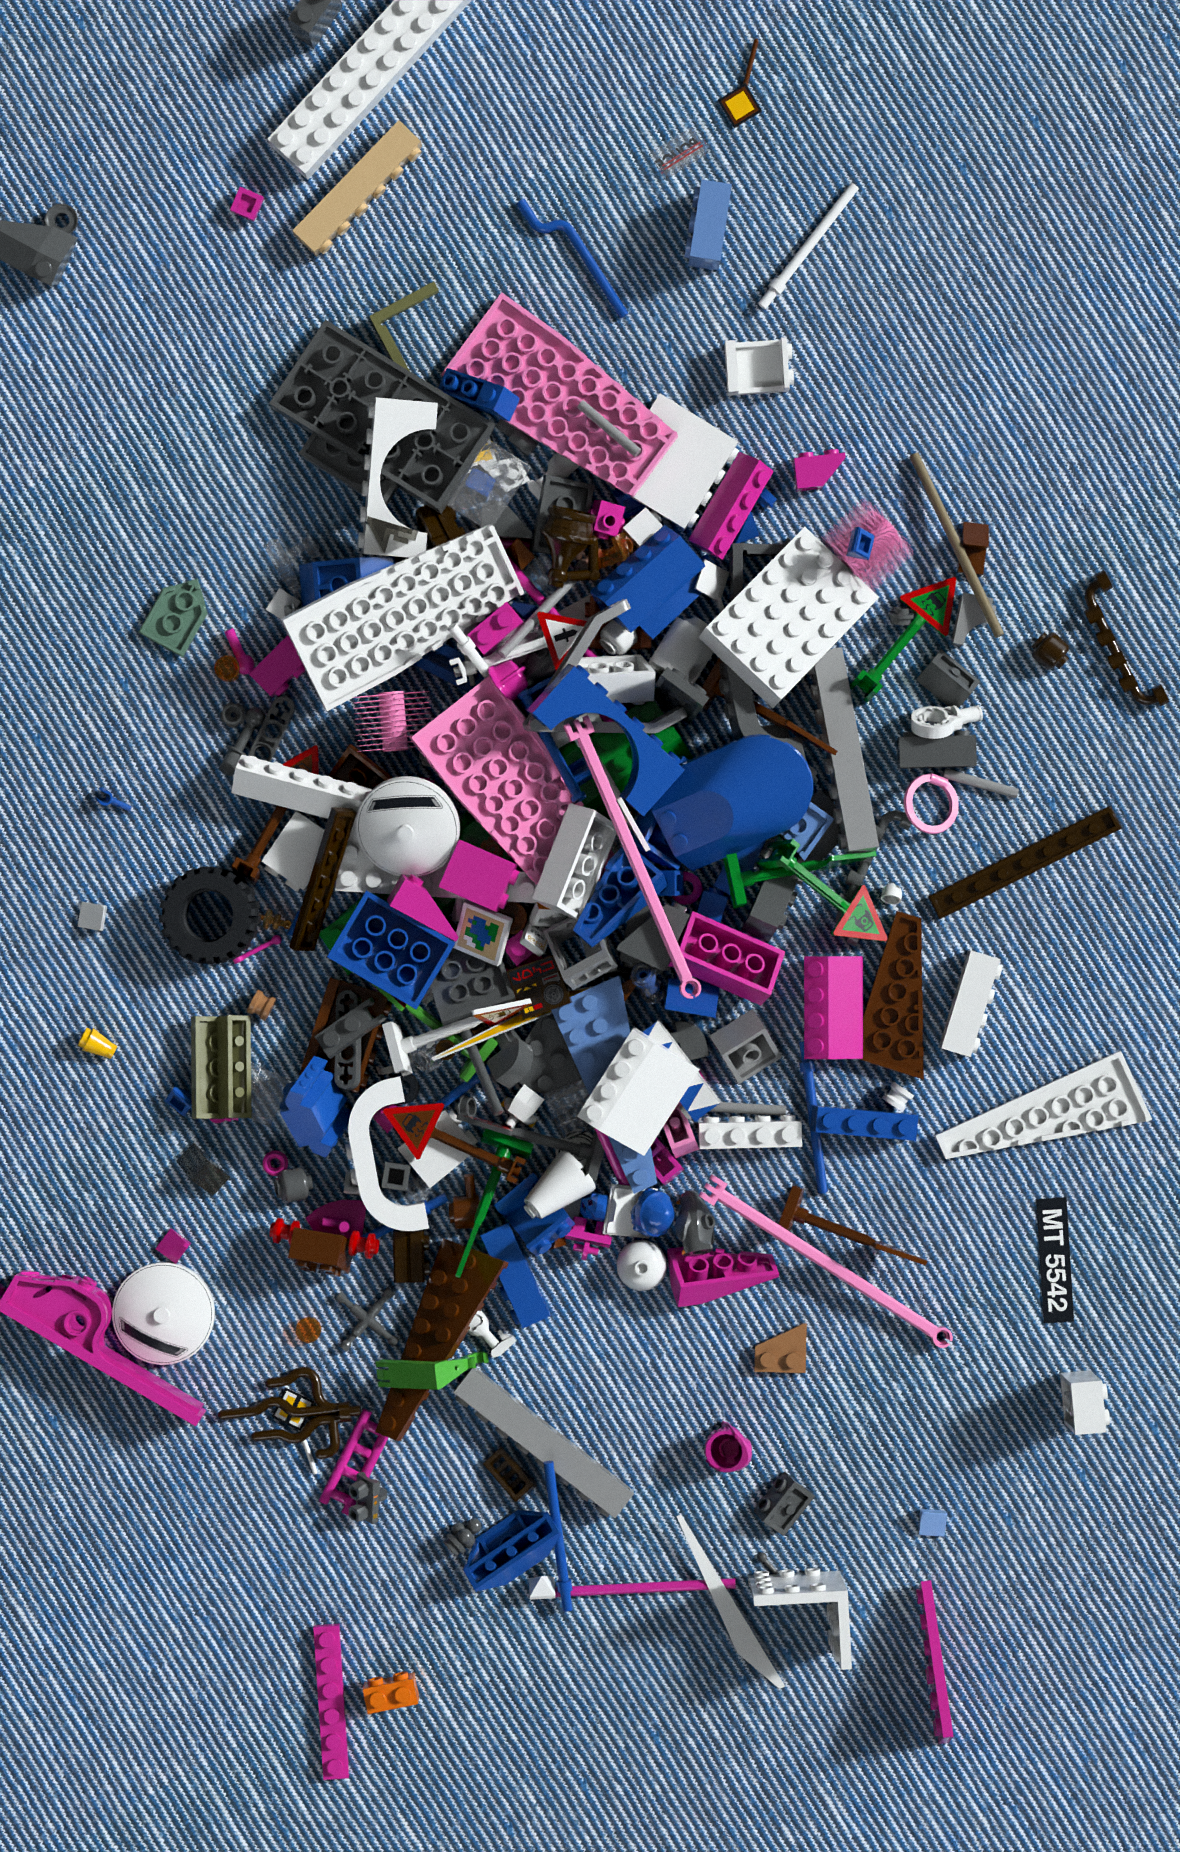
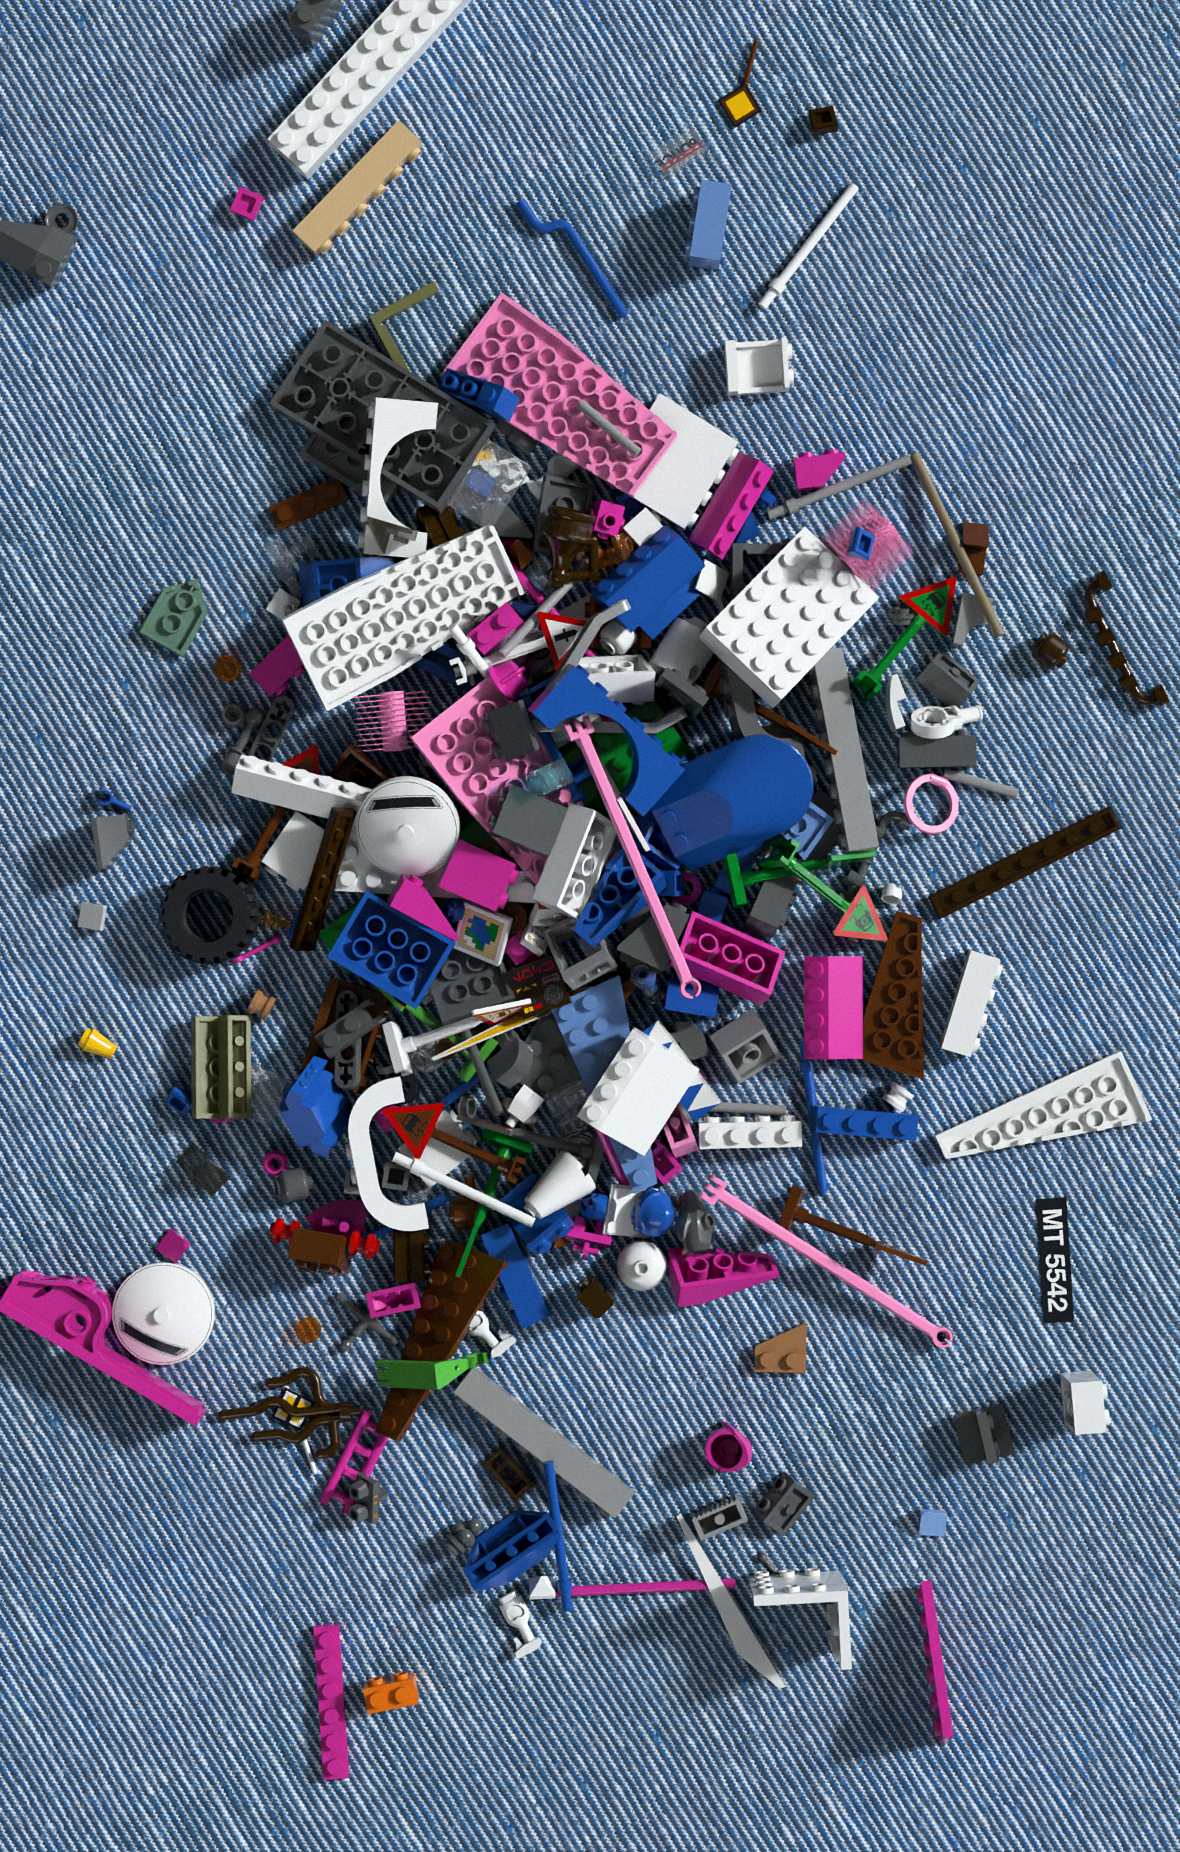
(111, 838): none -> dark grey slope
(245, 661): dark pink bar -> none
(308, 504): none -> reddish brown plate
(393, 1300): none -> dark pink slope
(418, 1168): none -> white bar
(453, 910): none -> blue plate
(510, 731): none -> dark grey slope
(517, 1615): none -> white piece
(526, 820): none -> dark grey brick
(548, 778): none -> clear light blue brick
(594, 1296): none -> dark brown brick
(719, 1517): none -> light grey brick
(793, 505): none -> light grey bar
(823, 120): none -> dark brown tile
(893, 695): none -> white slope
(983, 1434): none -> dark grey bracket

